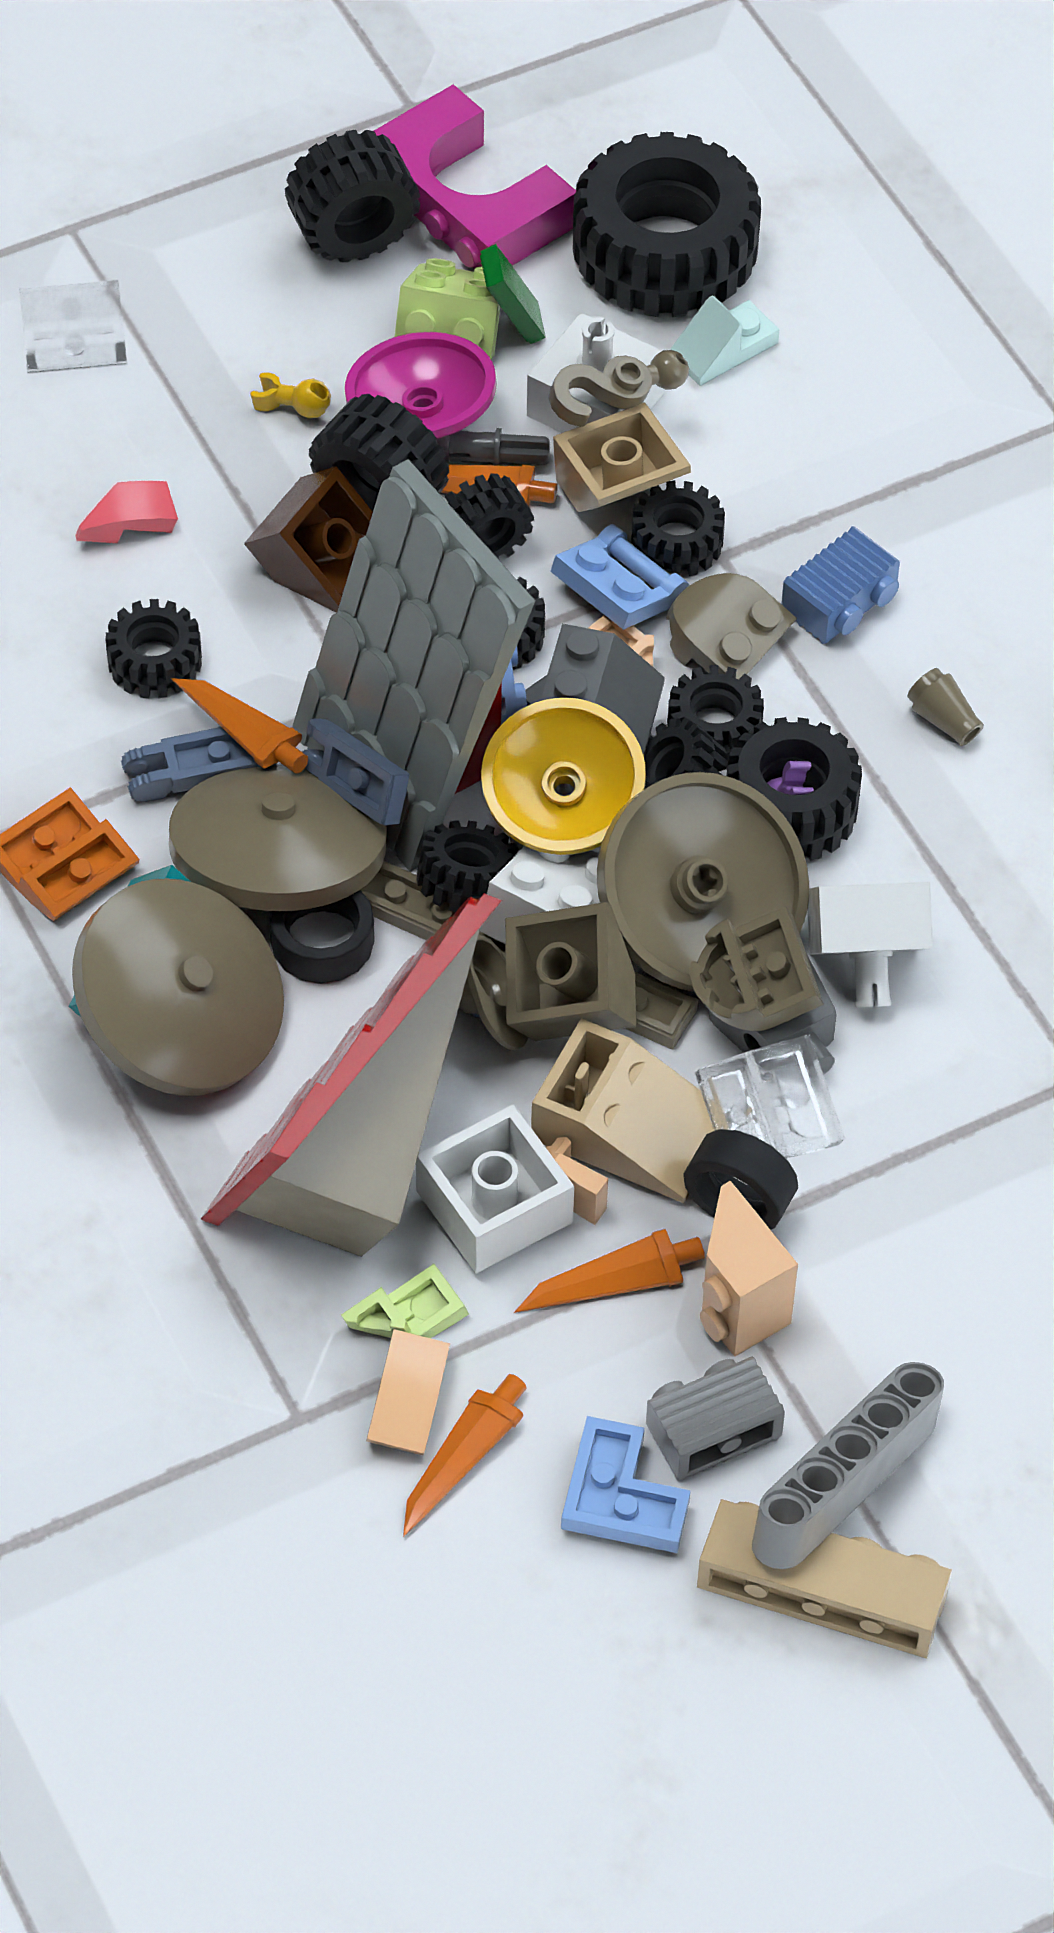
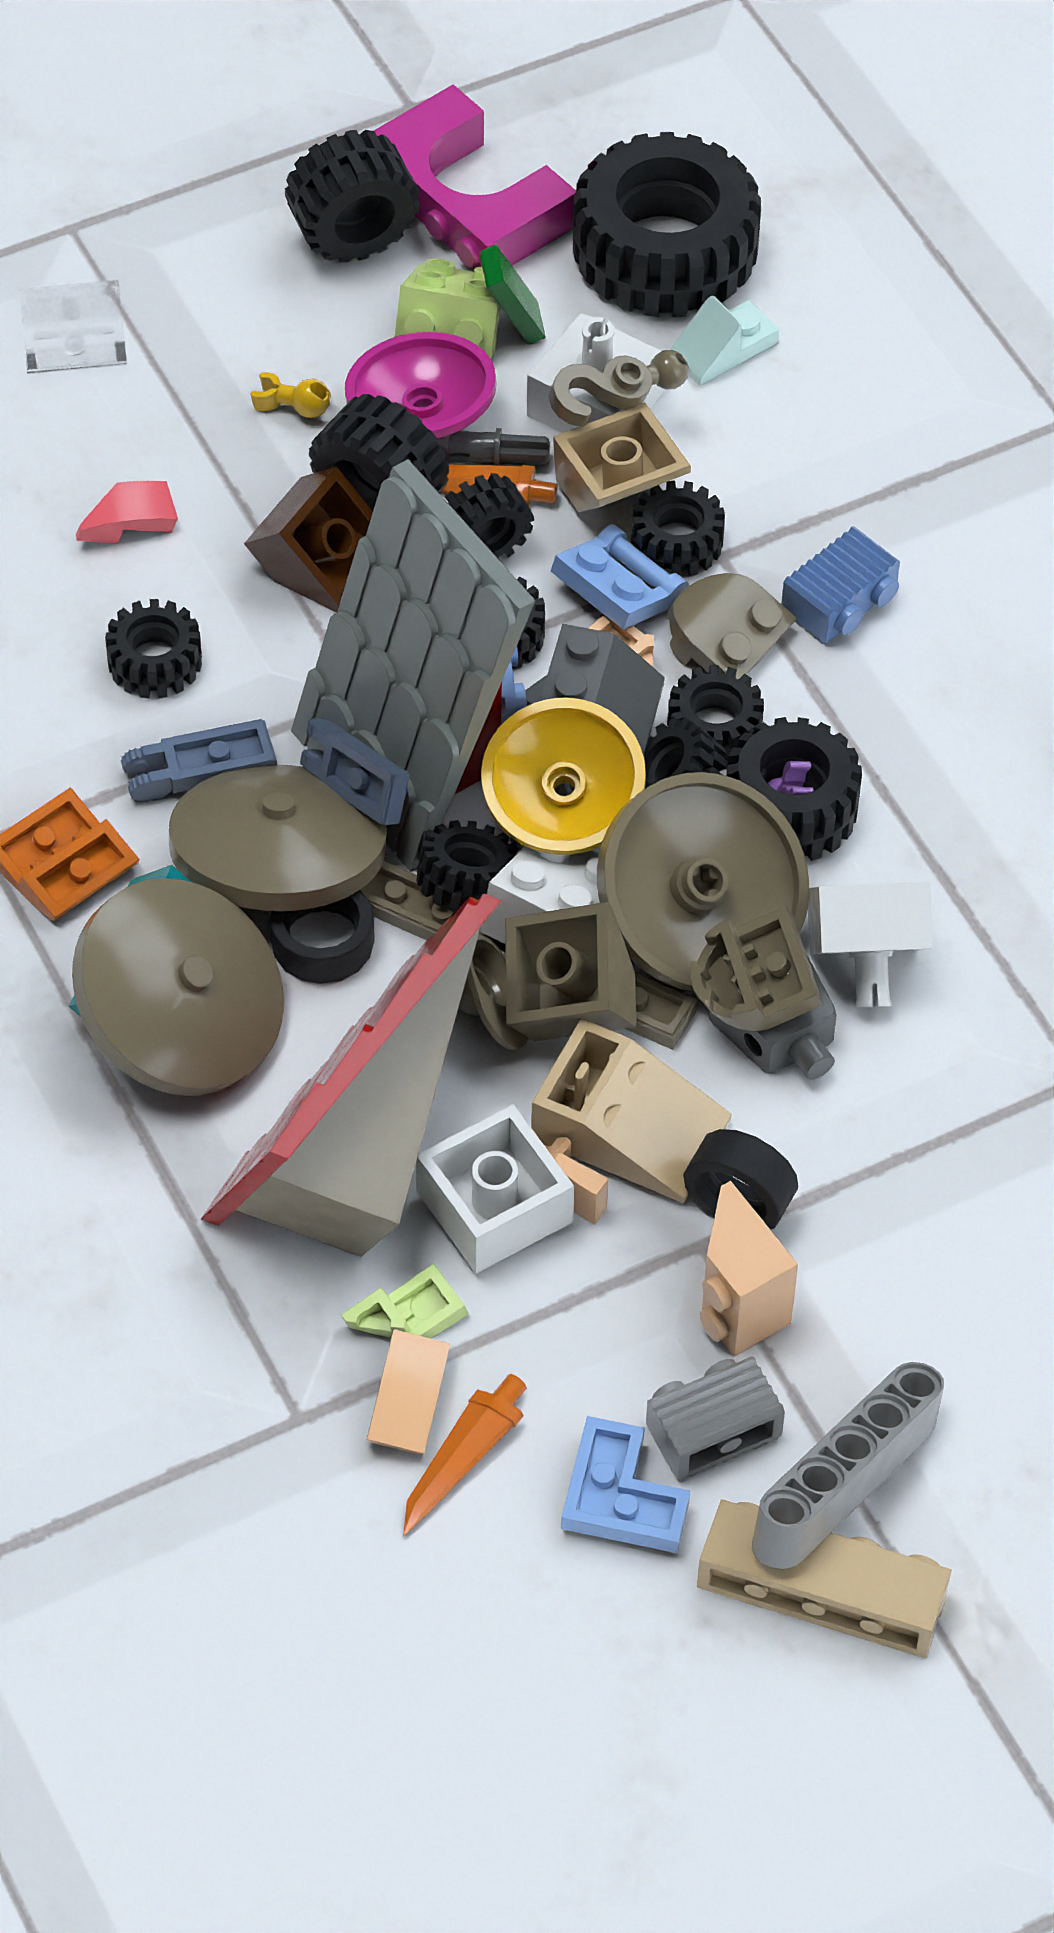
(253, 730): orange bar -> none
(631, 1268): orange bar -> none
(773, 1096): clear slope -> none
(943, 704): dark tan cone -> none

